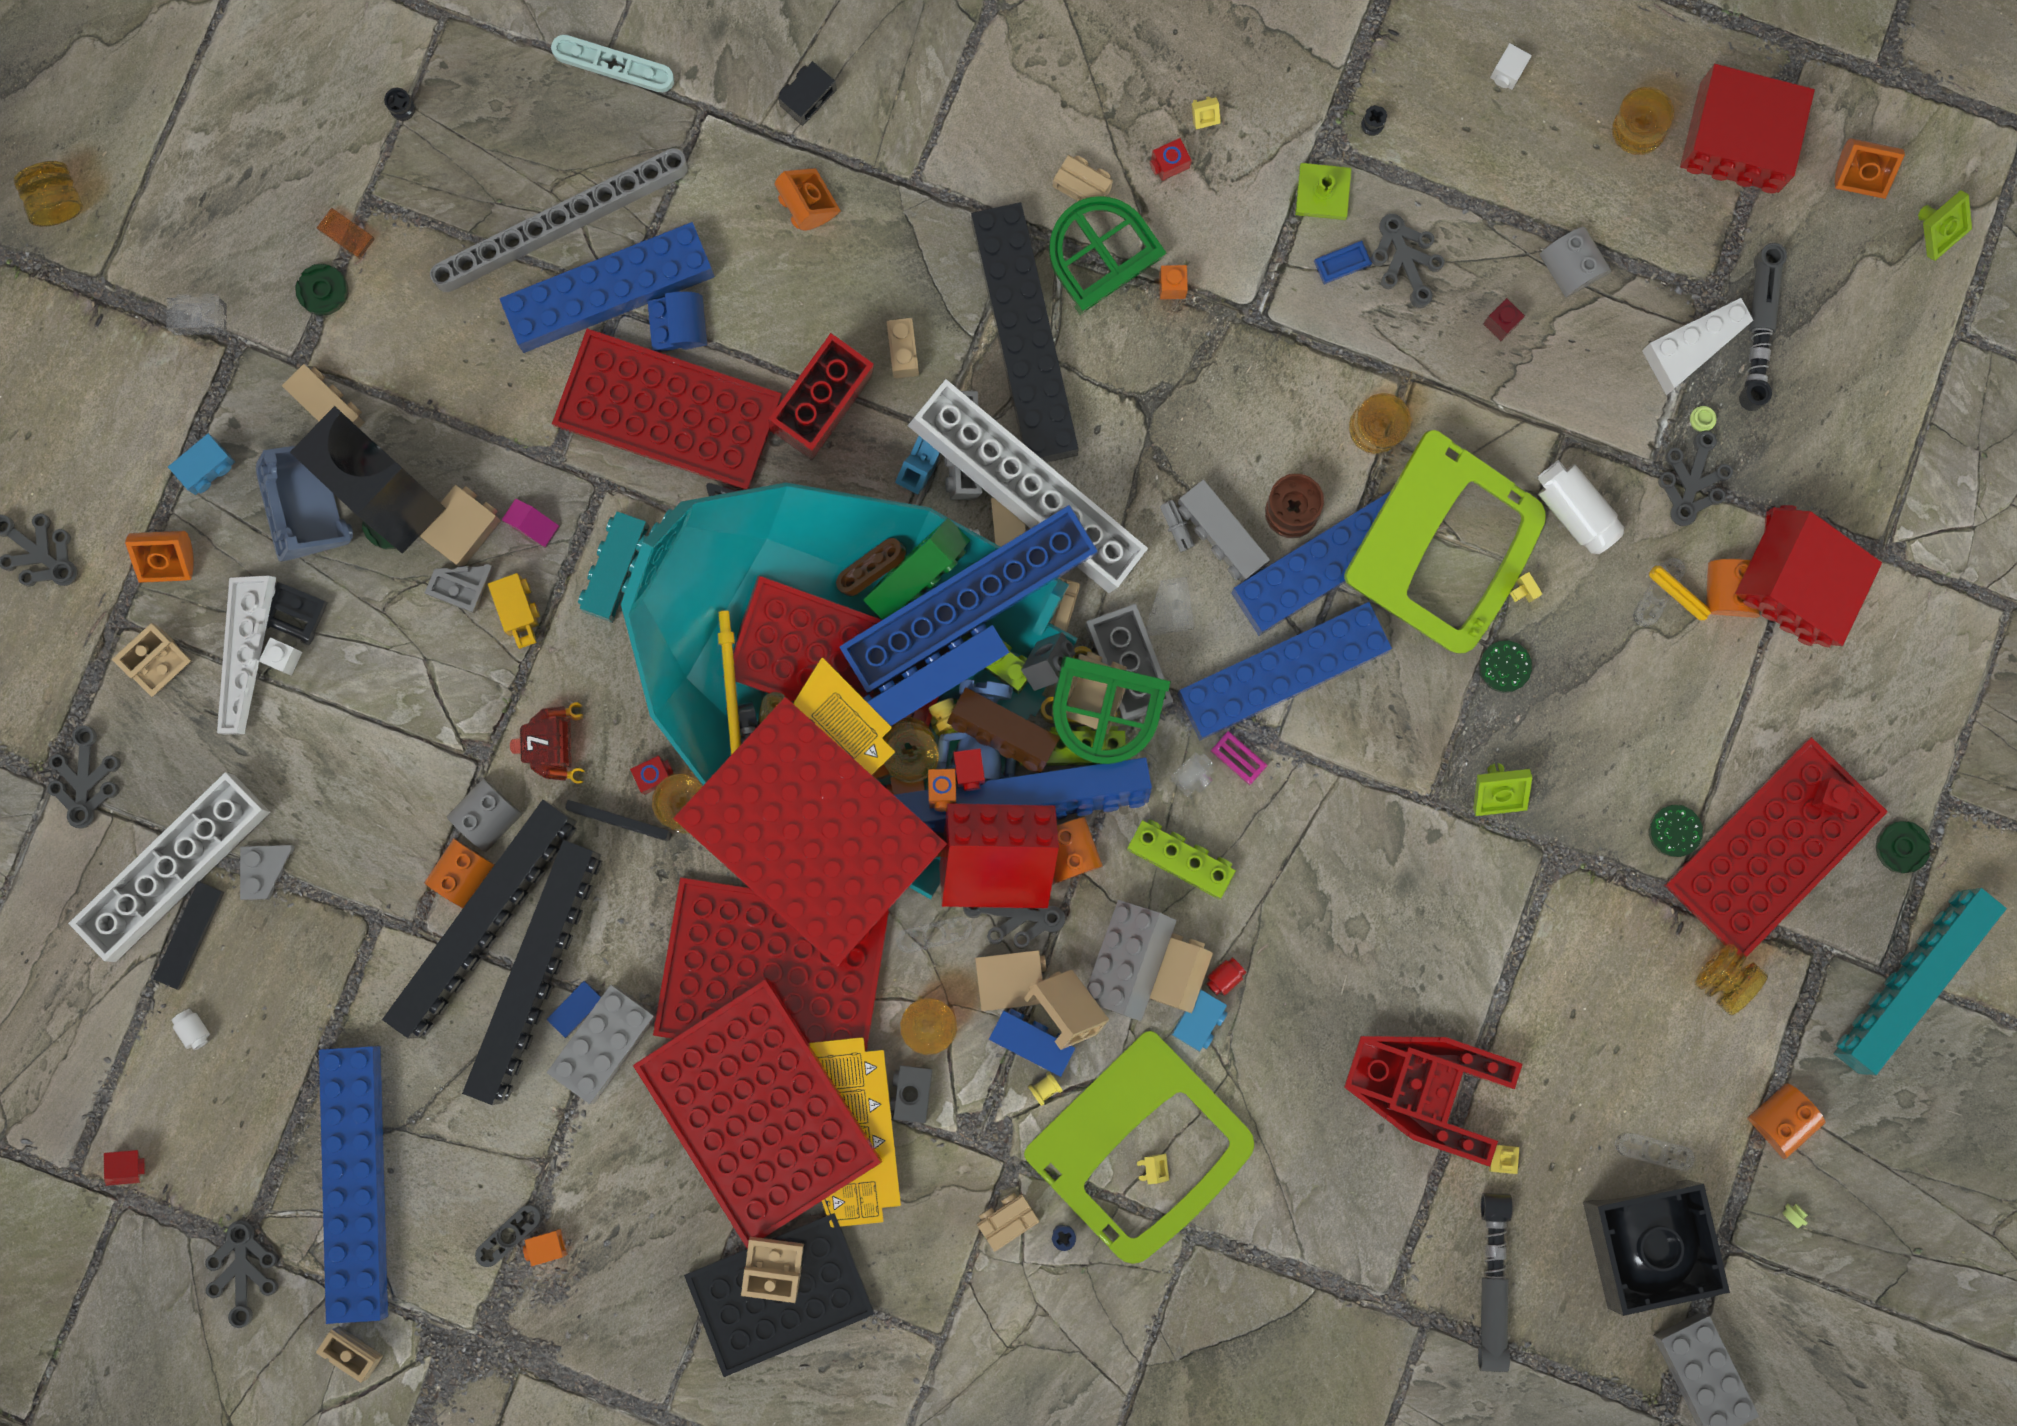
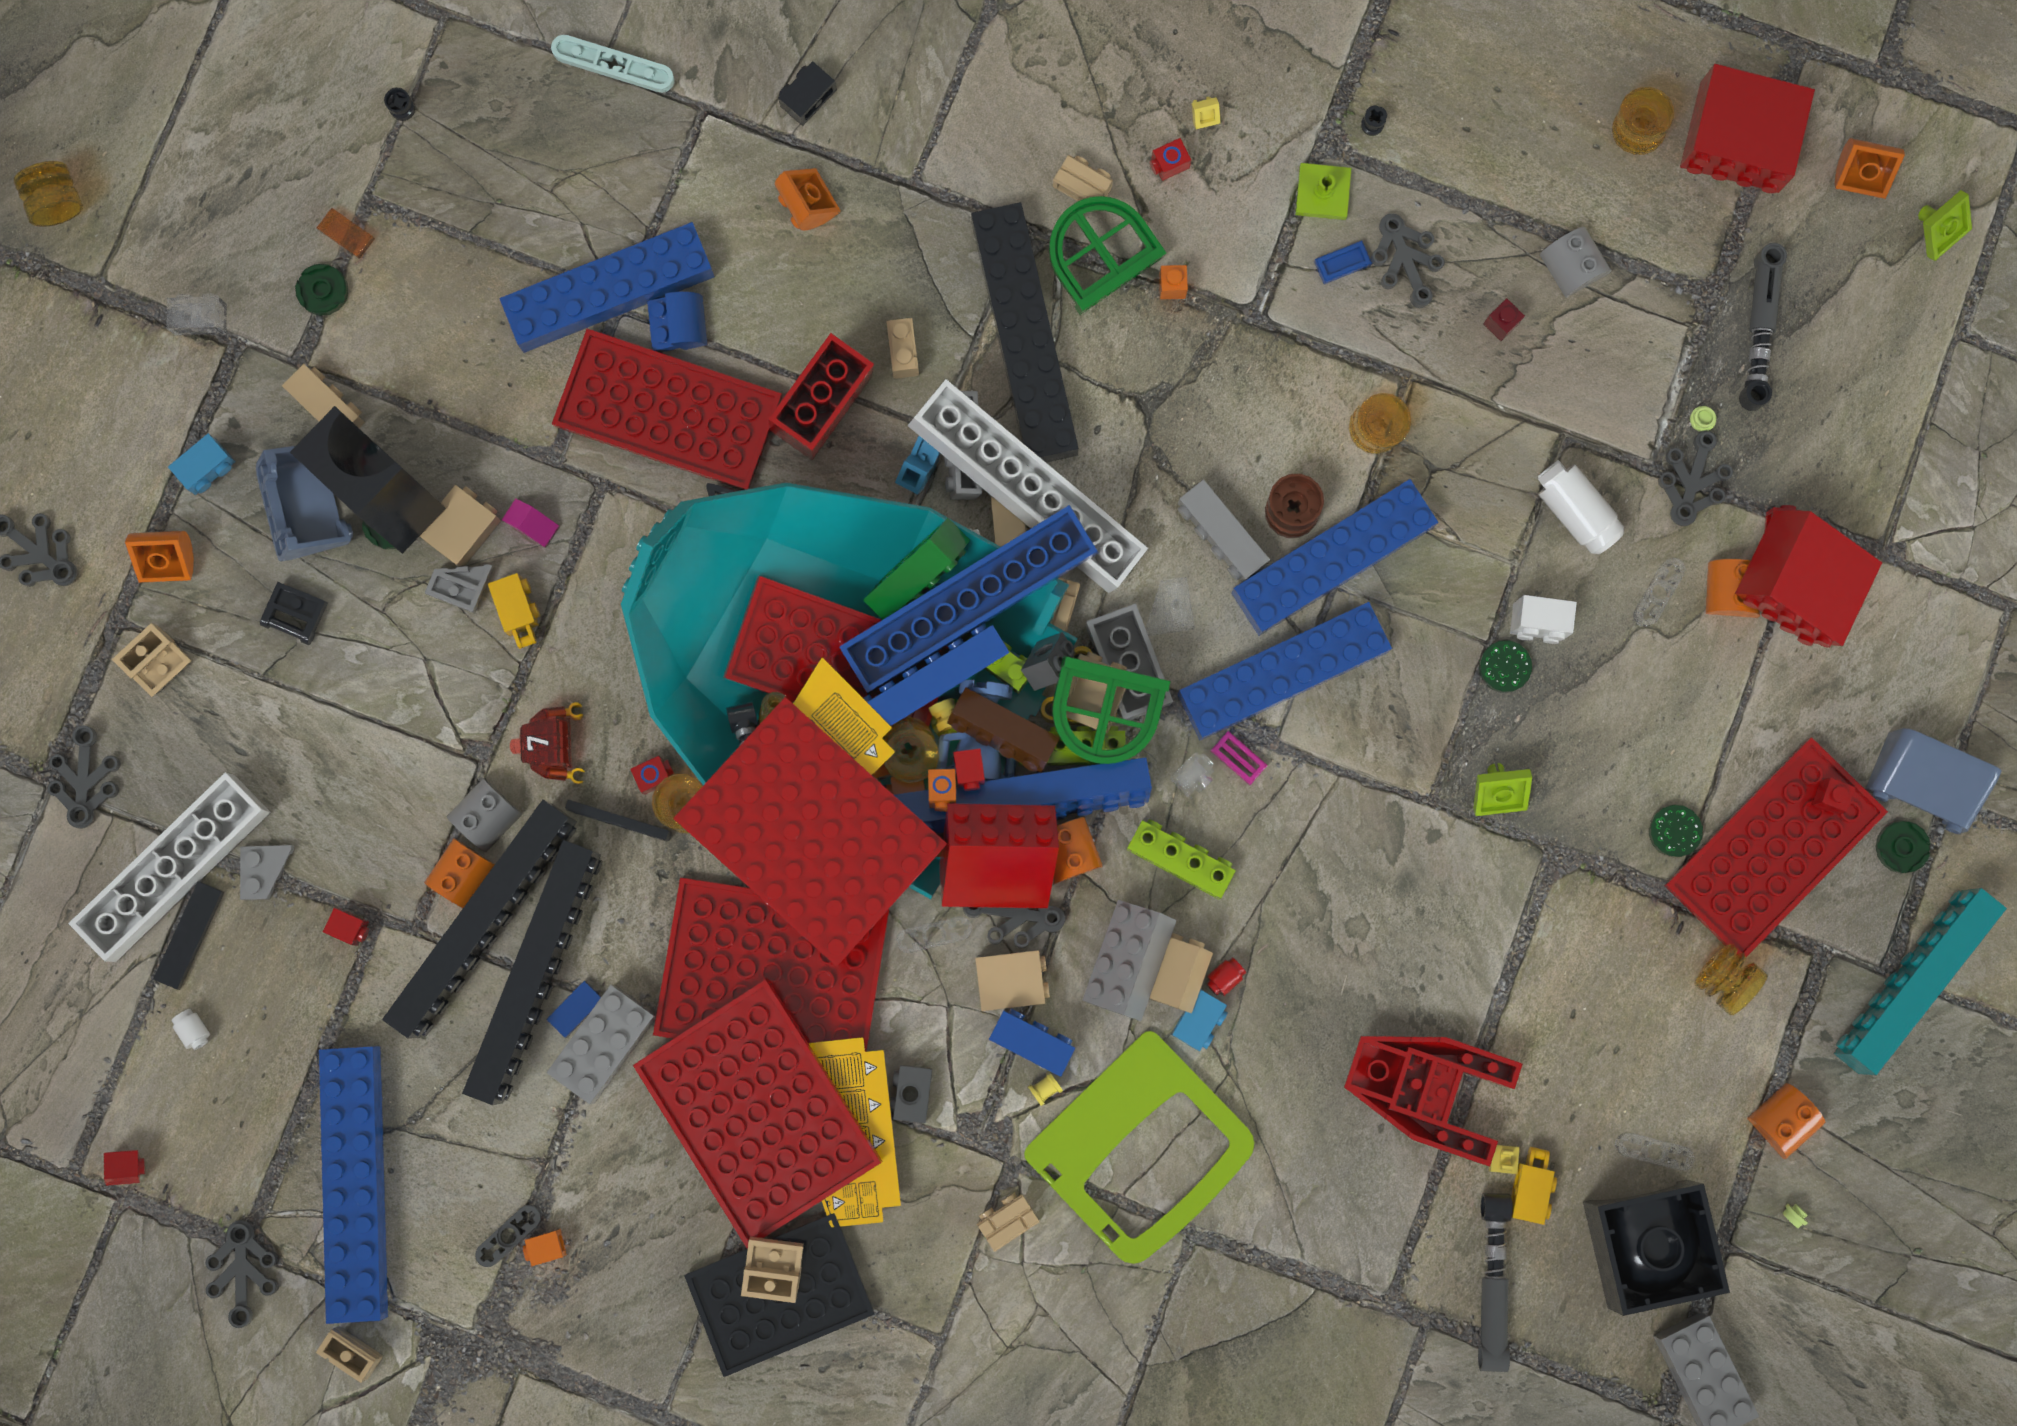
(244, 636): white wing -> none
(280, 656): white brick -> none
(346, 927): none -> red brick
(546, 218): light grey beam -> none
(612, 568): teal brick -> none
(726, 639): yellow bar -> none
(862, 572): reddish brown plate -> none
(912, 1026): clear yellow wheel -> none
(1061, 1245): dark blue bush -> none
(1069, 1007): tan panel -> none
(1155, 1169): light yellow tile -> none
(1177, 525): light grey axle -> none
(1408, 523): lime door -> none
(1510, 67): white brick -> none
(1527, 588): light yellow tile -> none
(1533, 1188): none -> yellow brick
(1542, 619): none -> white brick
(1679, 592): yellow axle -> none
(1689, 347): white wedge -> none
(1932, 778): none -> sand blue windscreen

